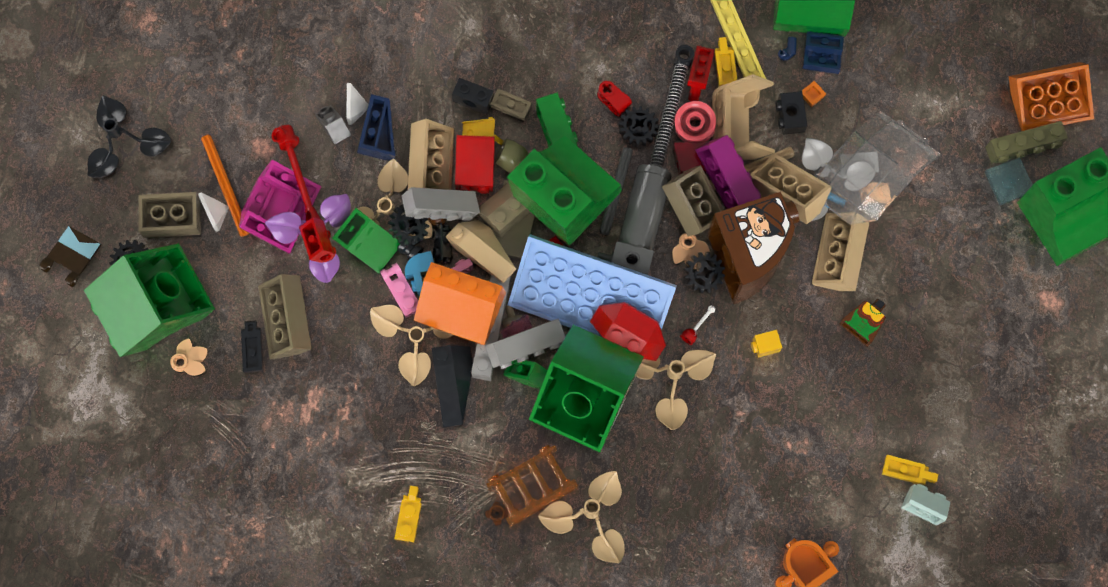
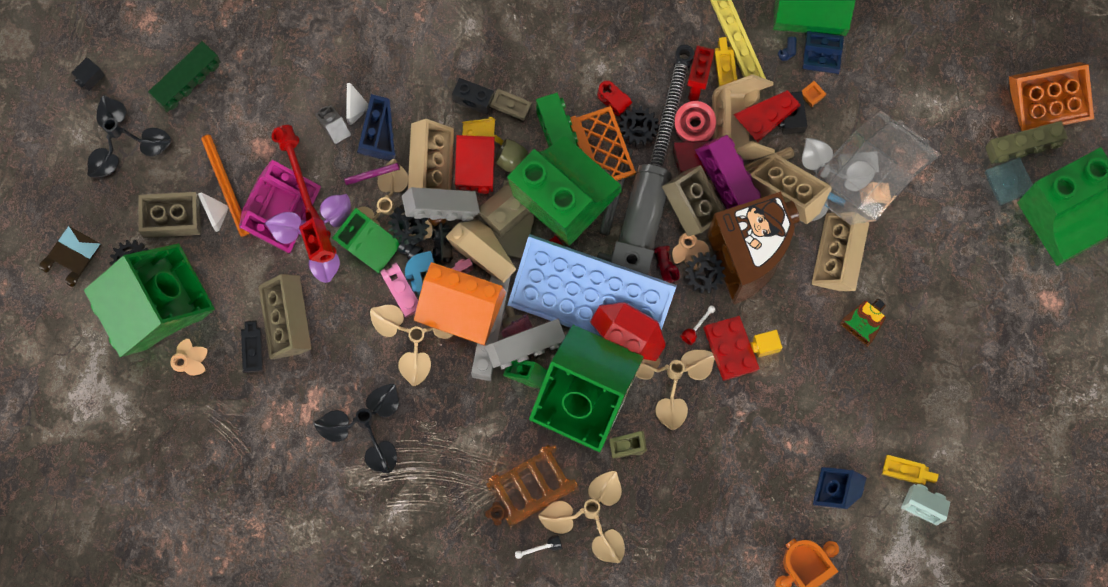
(87, 74): none -> black brick
(184, 77): none -> dark green brick
(335, 427): none -> black plant
(372, 173): none -> magenta bar
(408, 516): yellow hinge -> none
(453, 377): black wedge -> none
(553, 544): none -> hinge
(586, 147): none -> orange fence
(628, 445): none -> olive slope
(666, 265): none -> dark red connector
(731, 348): none -> red plate
(767, 115): none -> red wing
(838, 488): none -> dark blue slope

